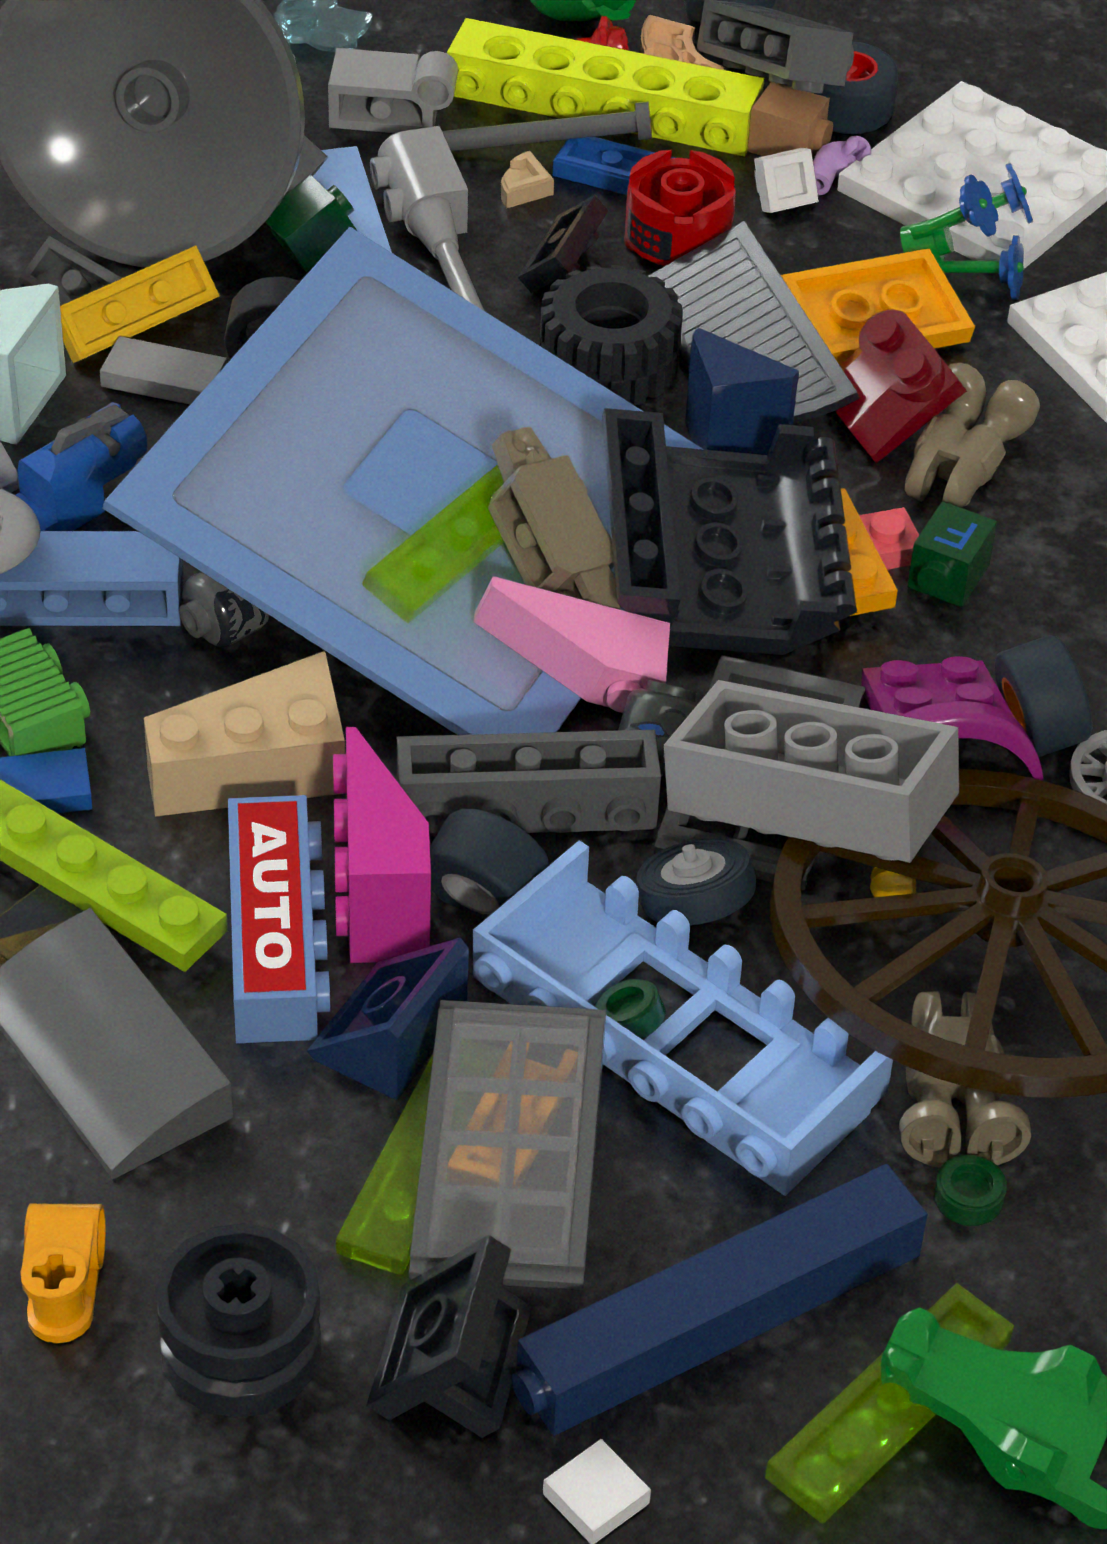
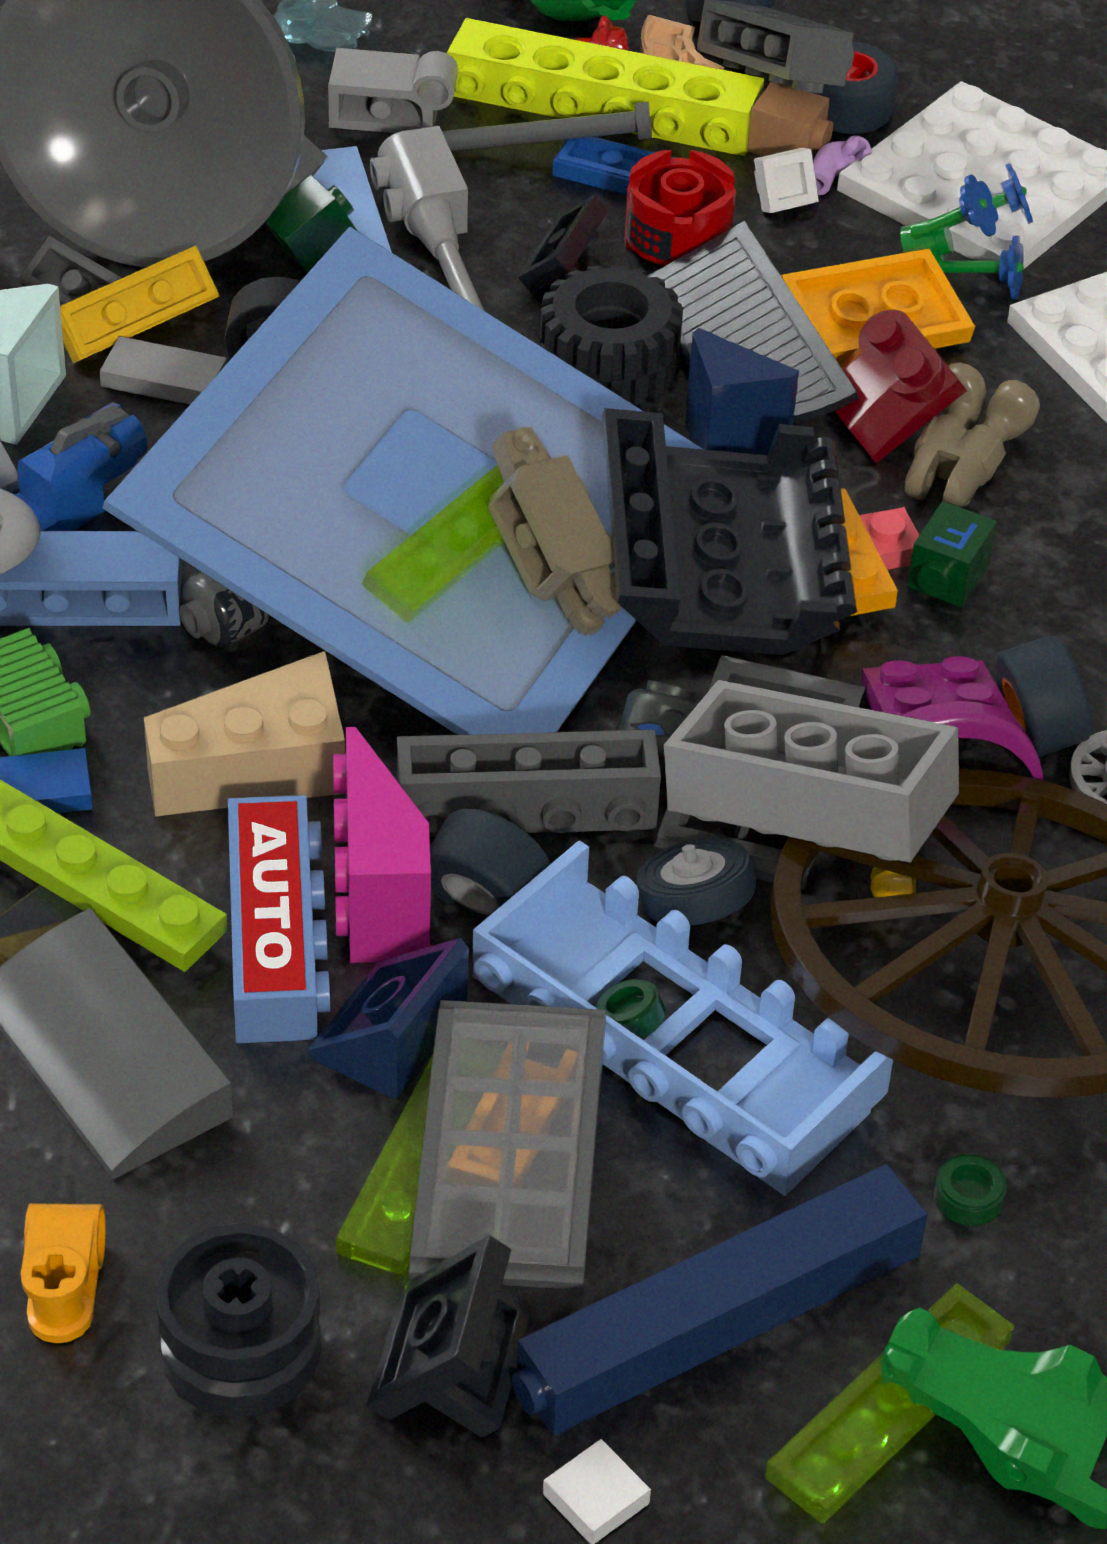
(525, 181): tan tile -> none
(579, 643): bright pink slope -> none
(932, 1125): dark tan piece -> none

